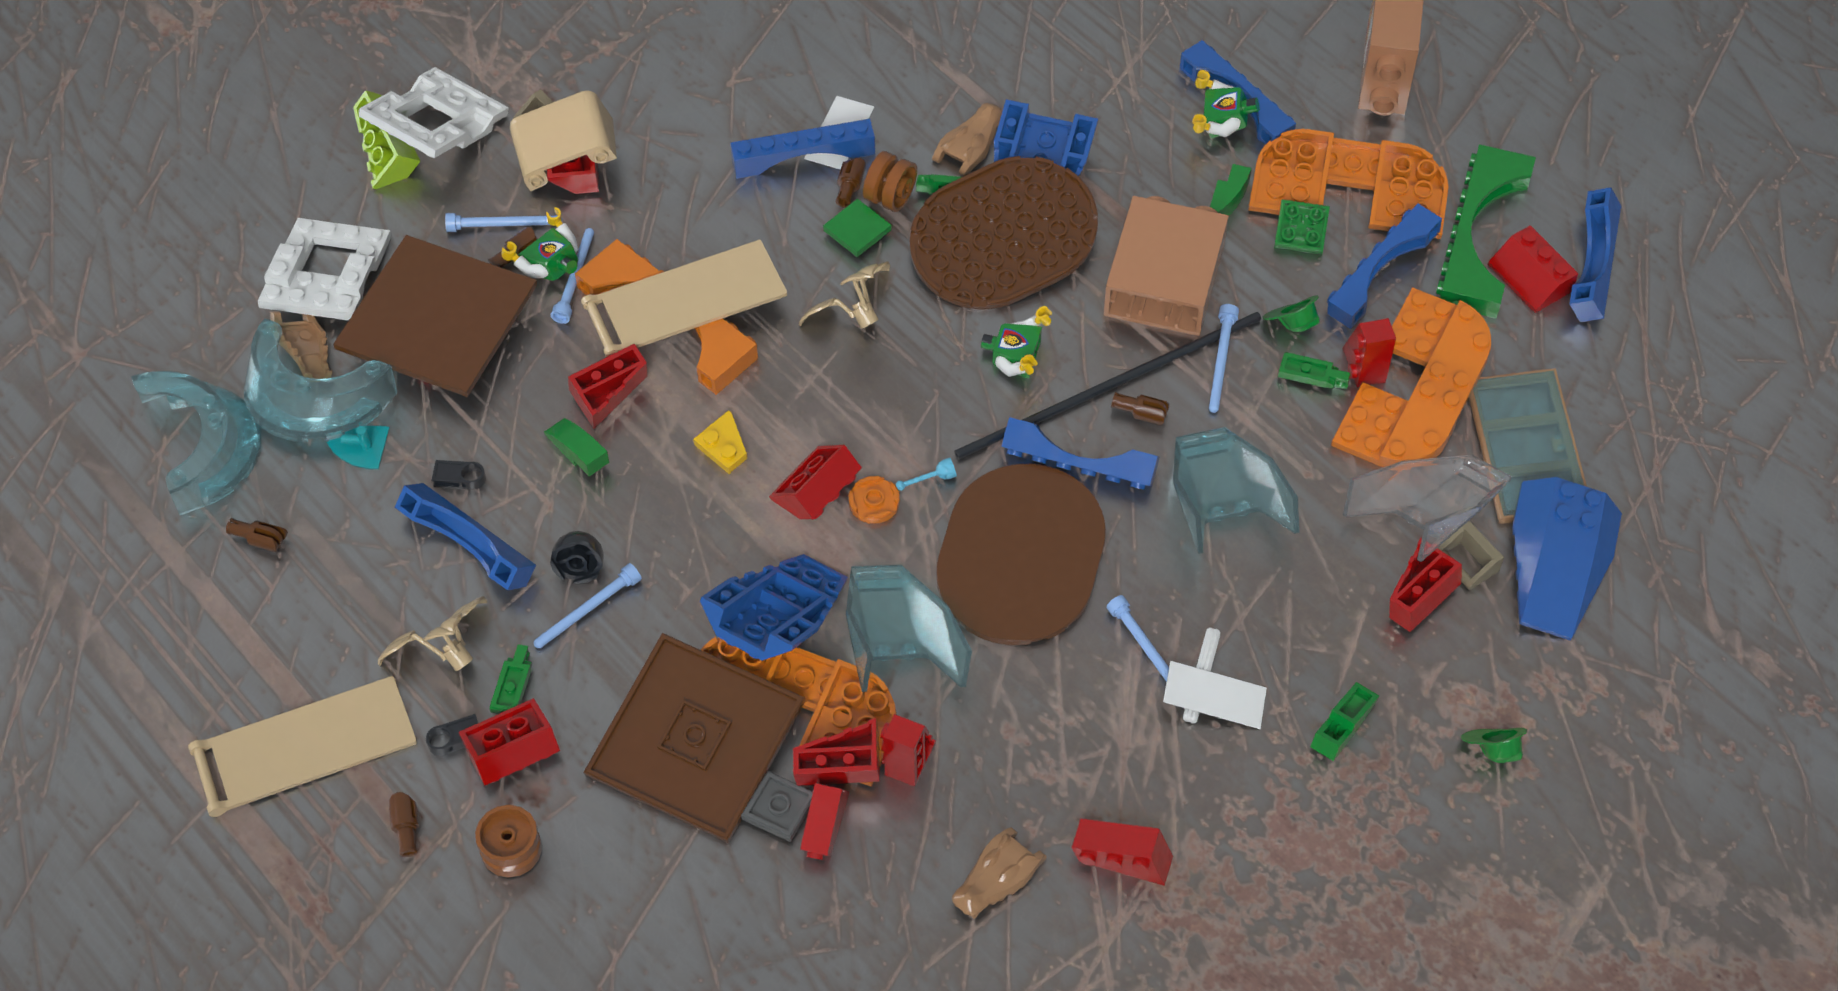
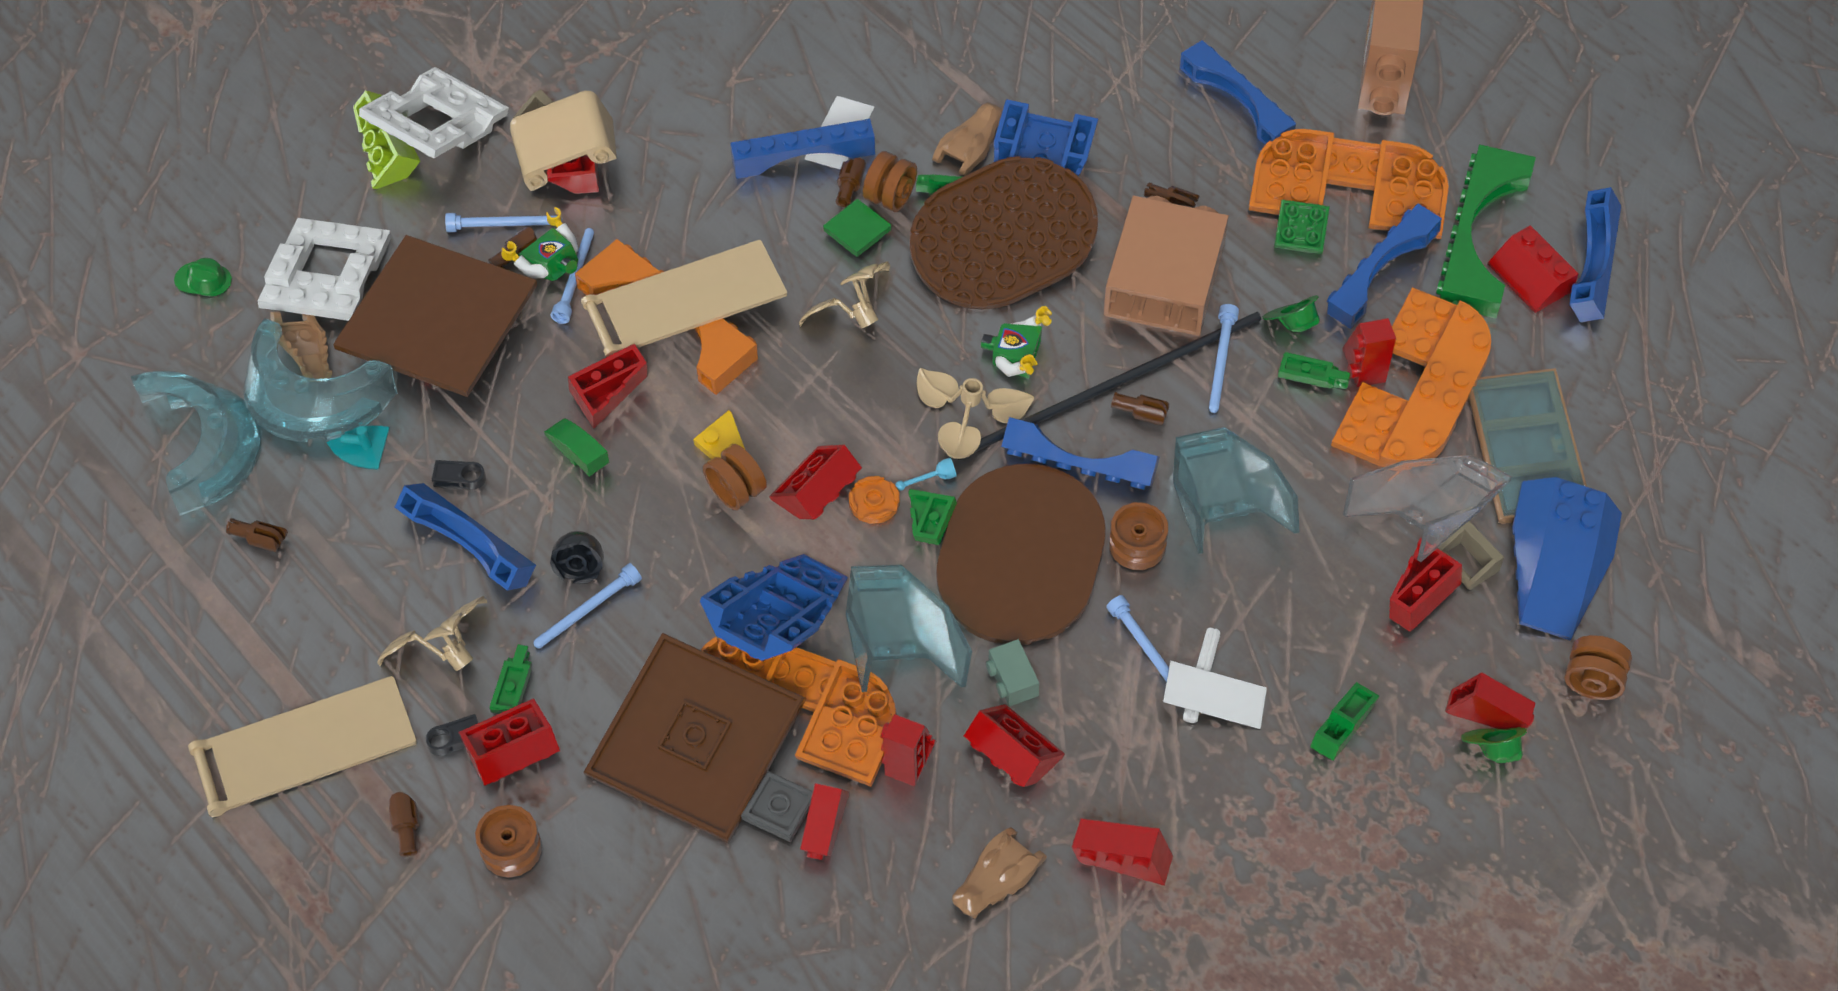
(203, 278): none -> green piece
(734, 476): none -> dark orange wheel
(839, 758): red wedge -> none
(930, 515): none -> green wing
(963, 440): none -> tan plant
(1013, 673): none -> sand green brick
(1013, 744): none -> red slope
(1138, 536): none -> dark orange wheel
(1172, 194): none -> reddish brown arm
(1224, 107): torso -> none
(1230, 193): green slope -> none
(1490, 704): none -> red slope
(1598, 667): none -> dark orange wheel

